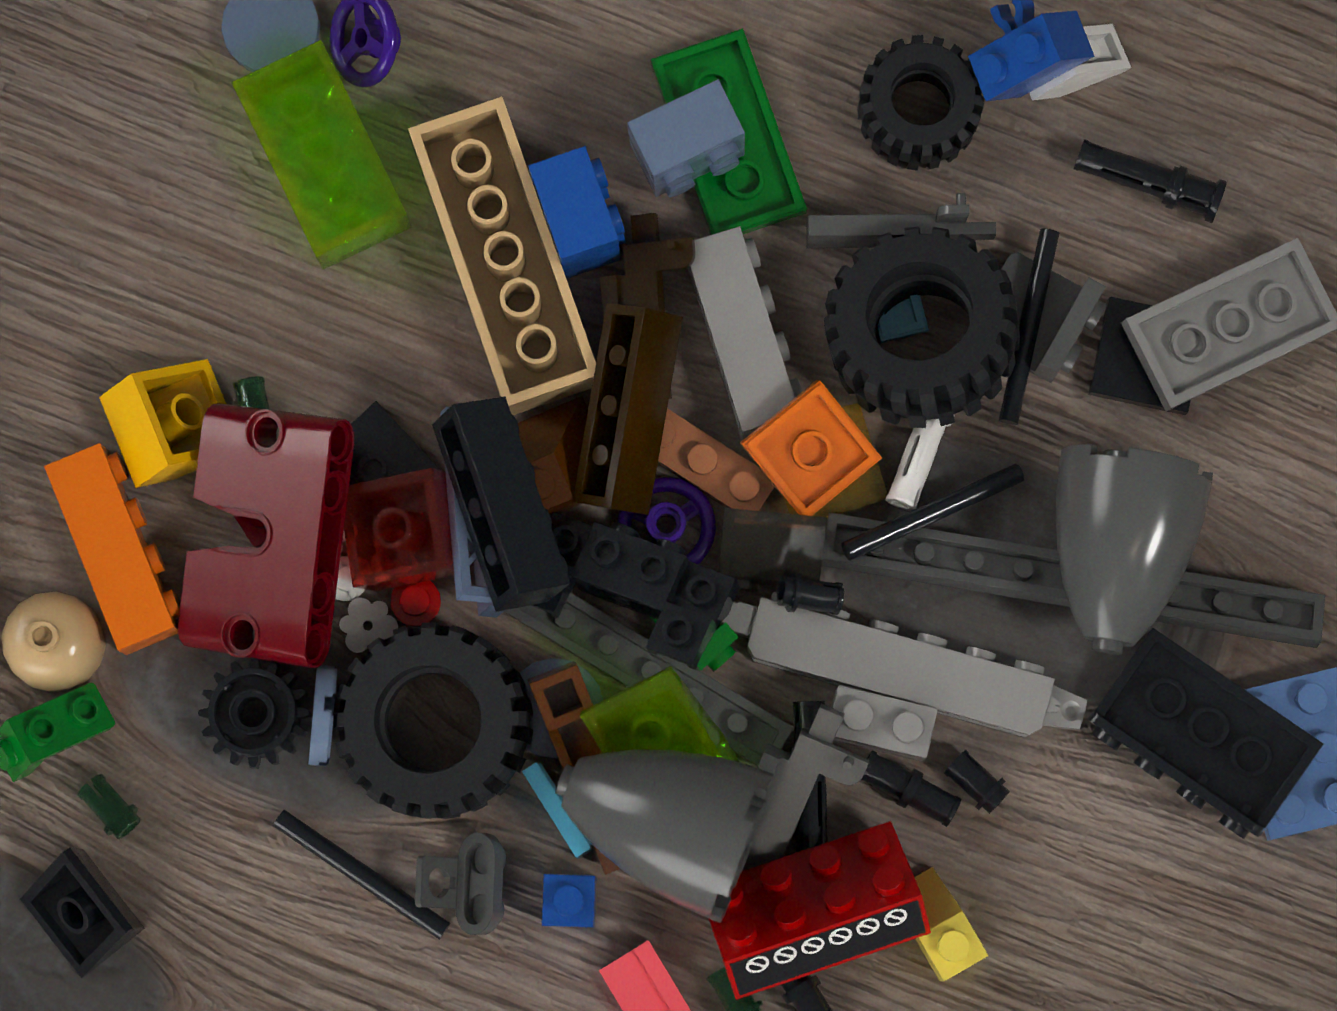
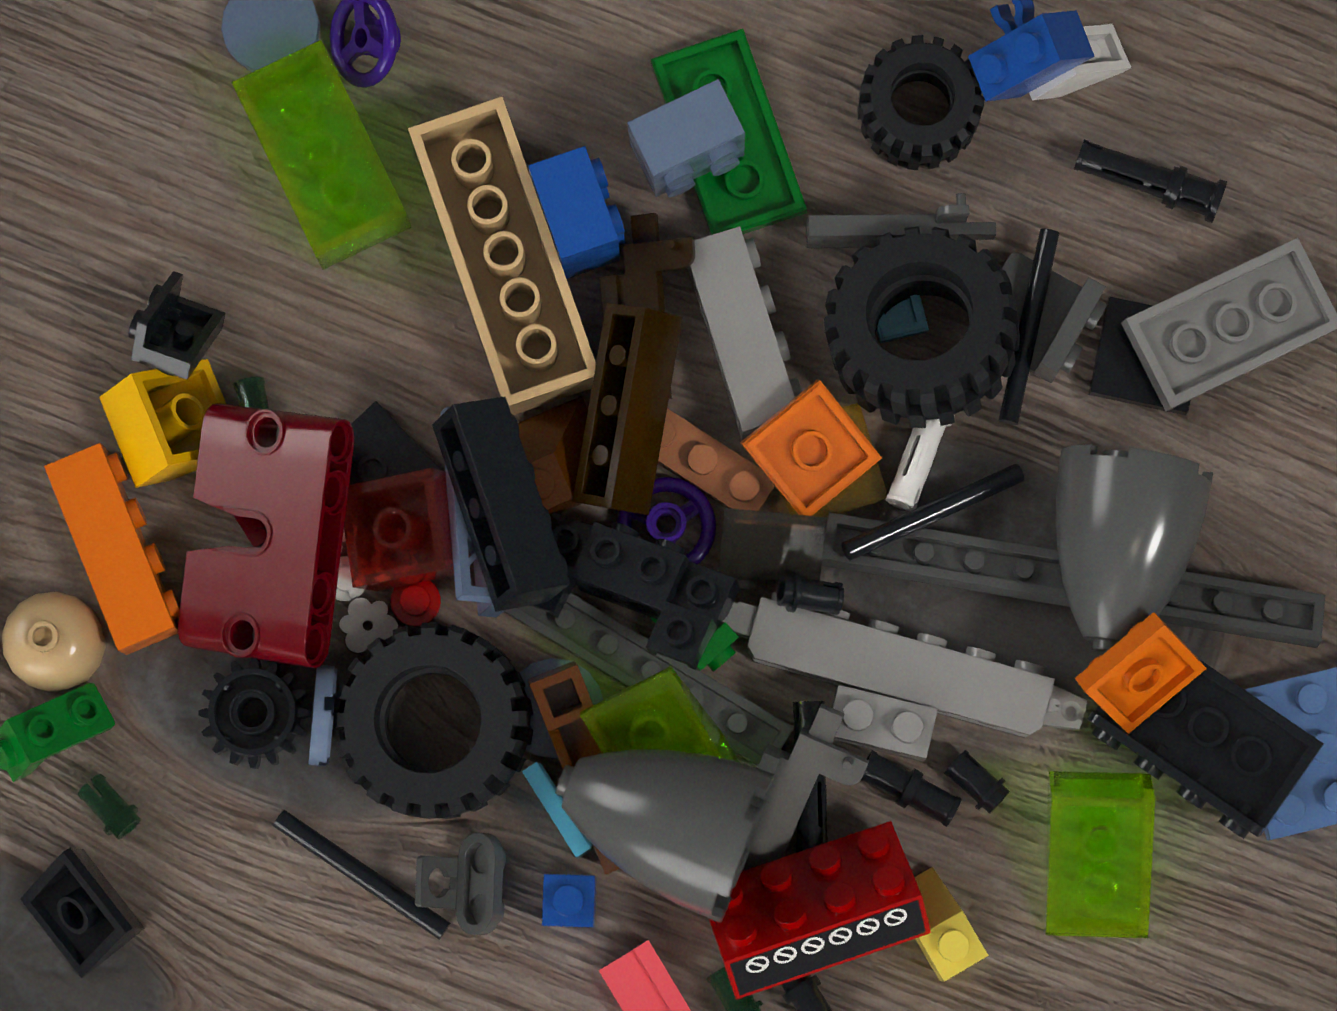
(173, 330): none -> black bracket
(1099, 854): none -> clear neon green slope
(1140, 672): none -> orange plate

